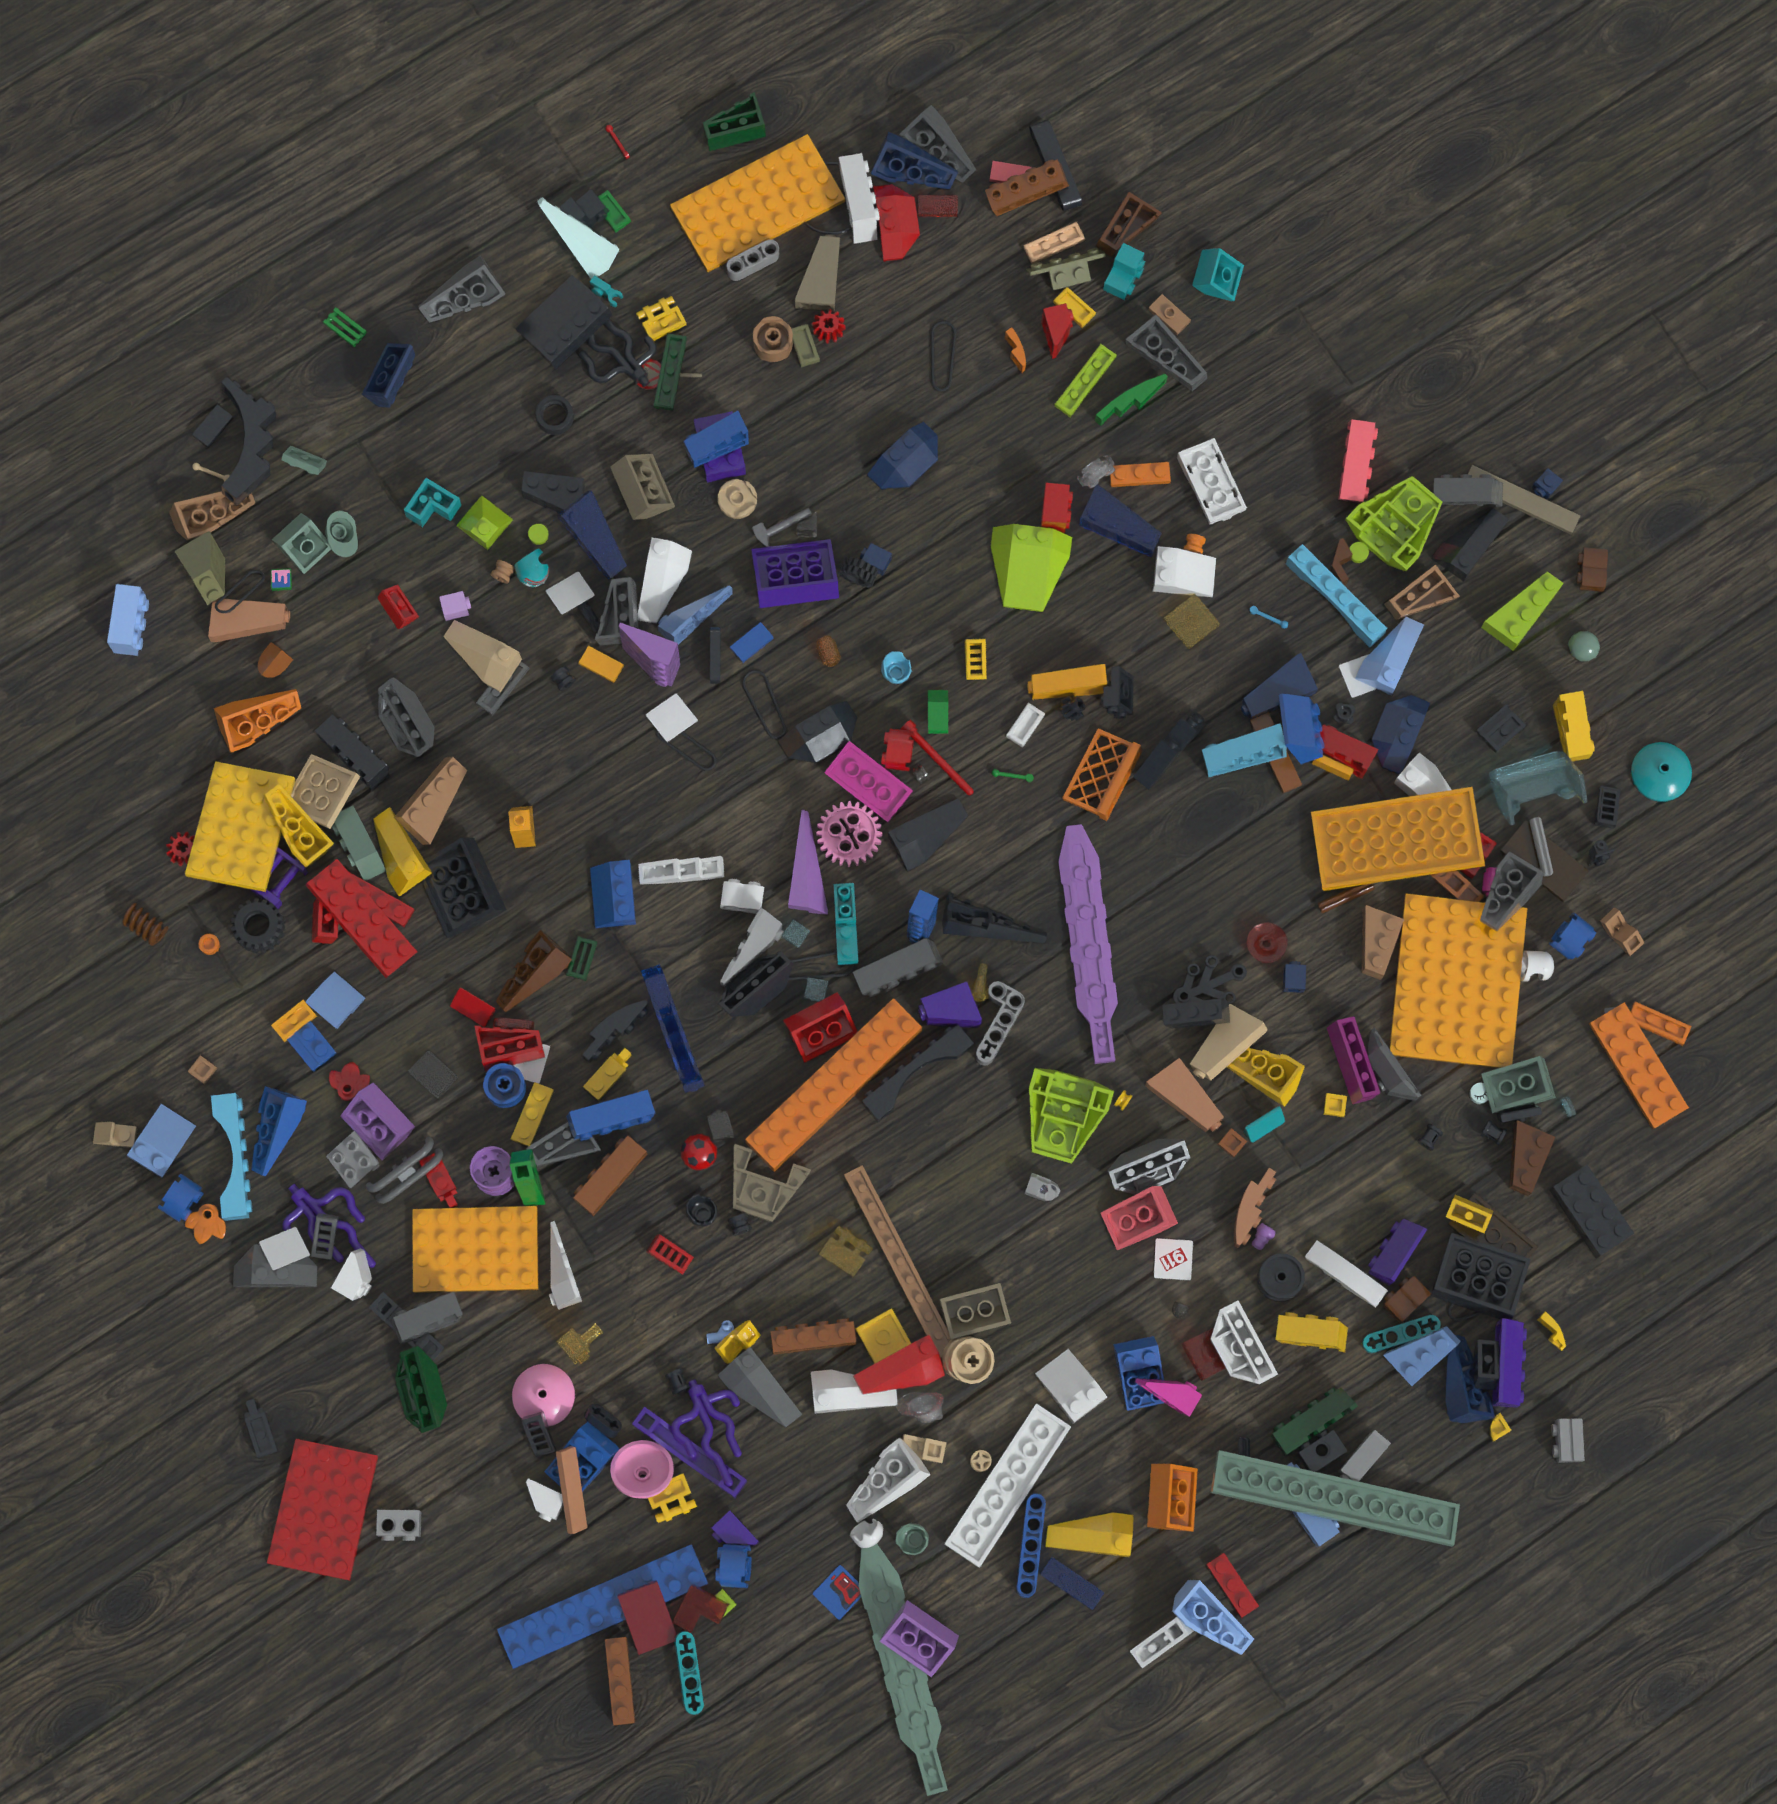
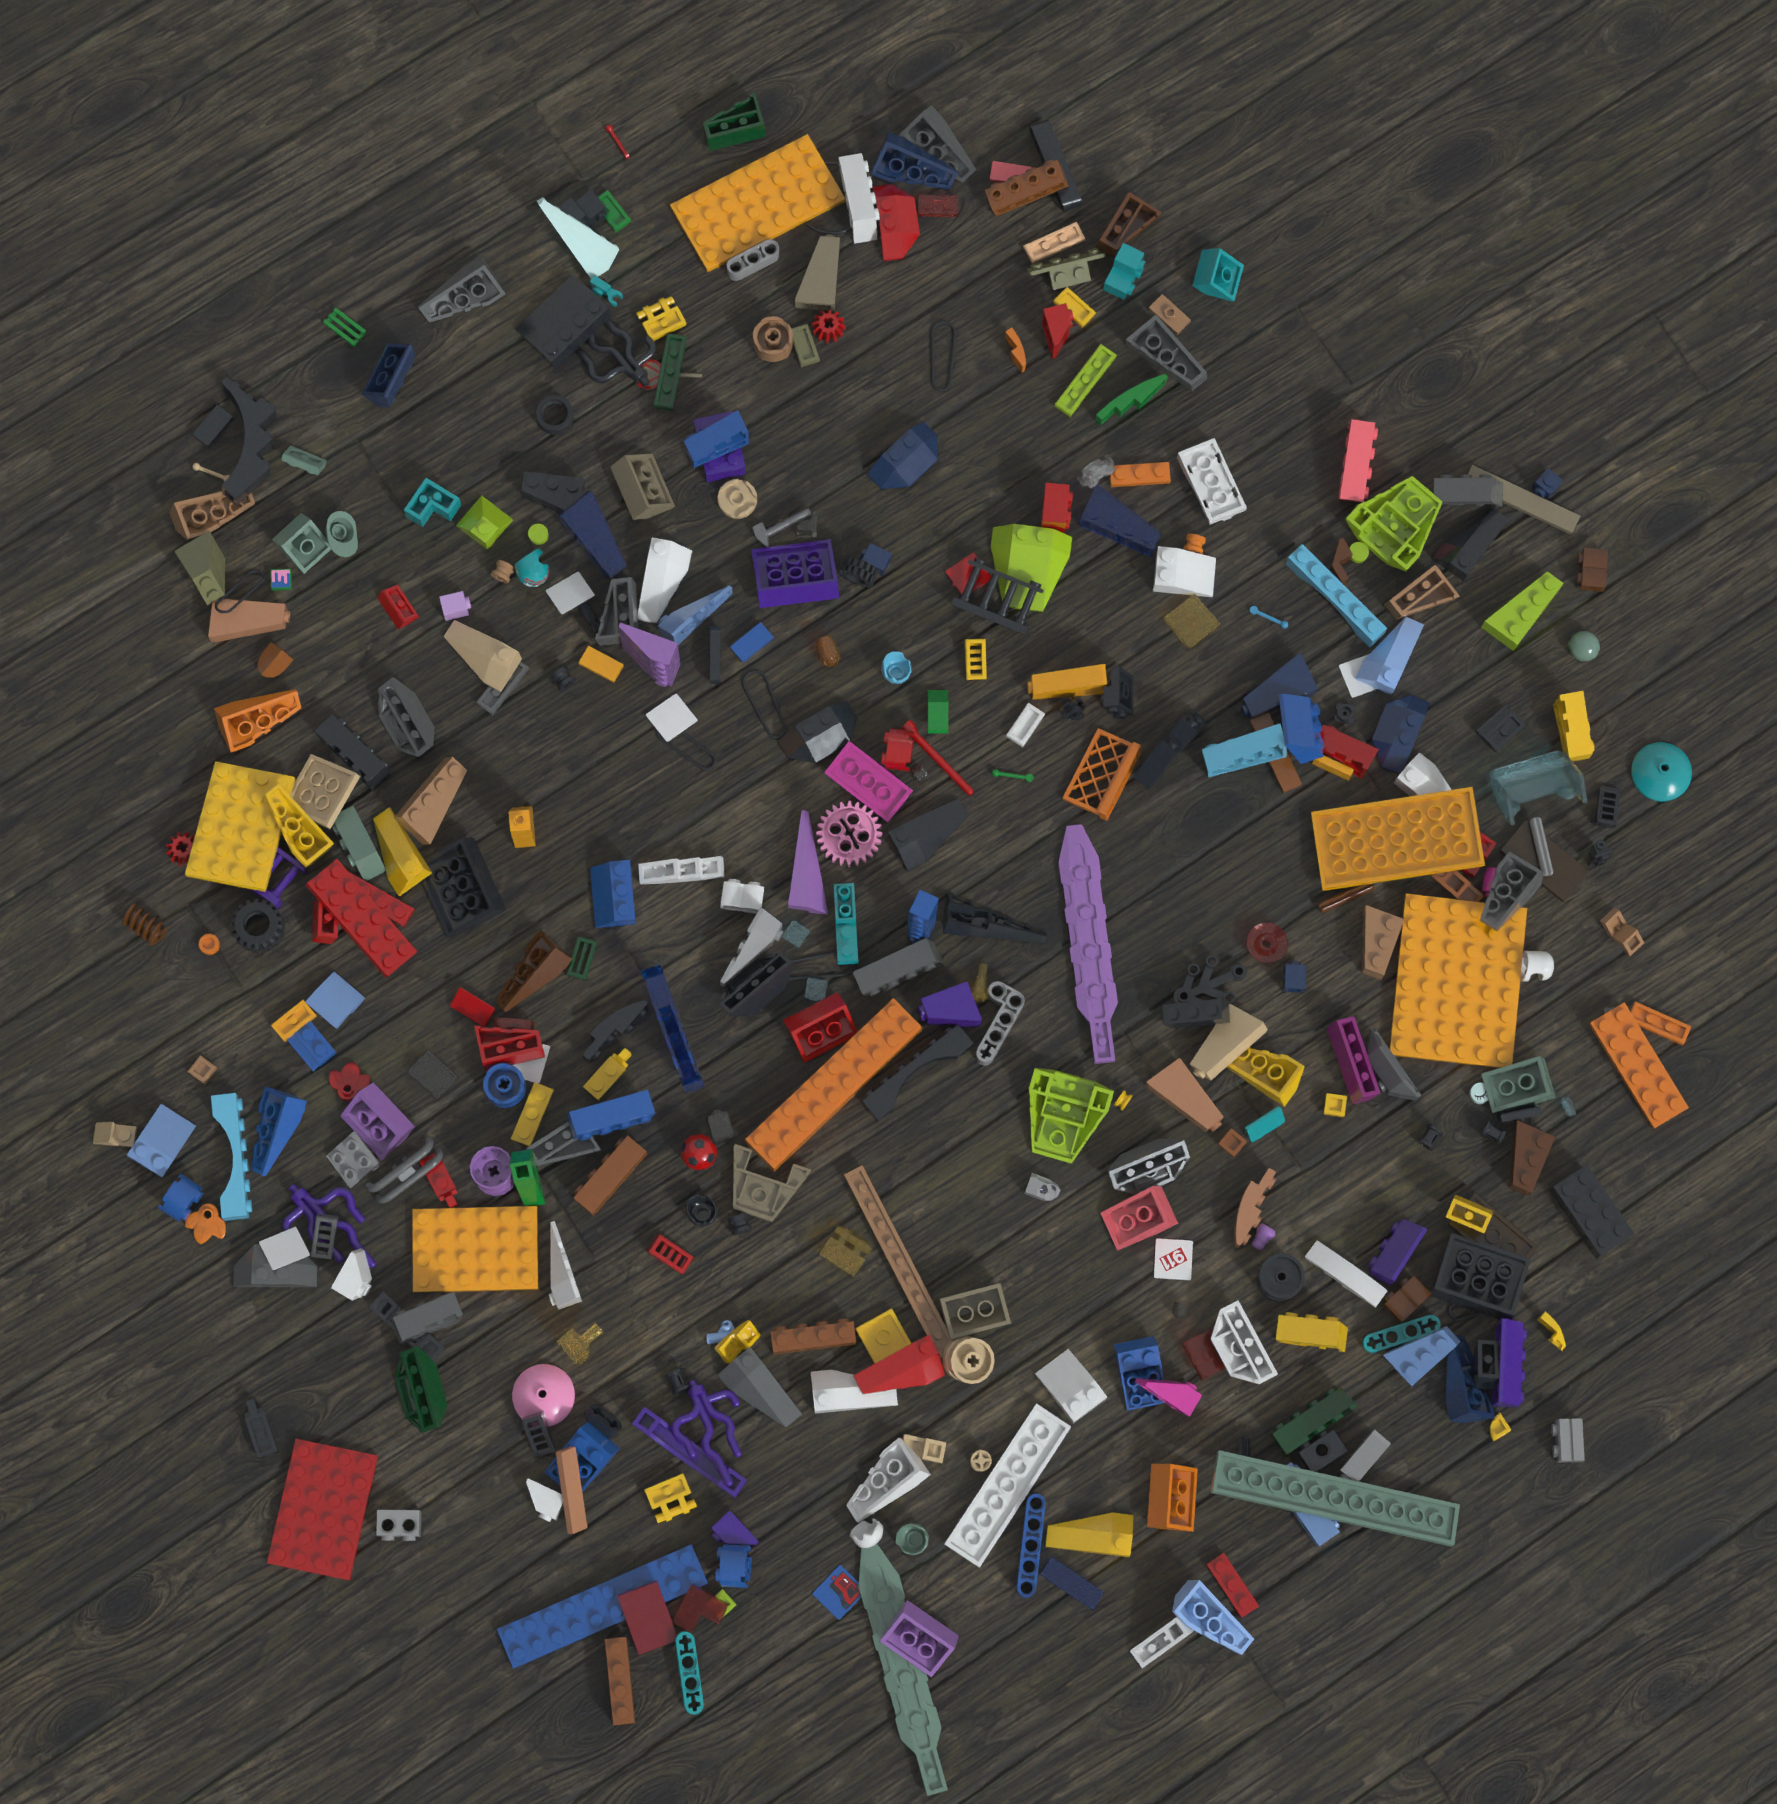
(127, 620): light blue brick -> none
(638, 1459): bright pink dish -> none
(923, 1406): clear piece -> none
(961, 572): none -> red piece
(982, 608): none -> black fence
(1572, 936): blue brick -> none

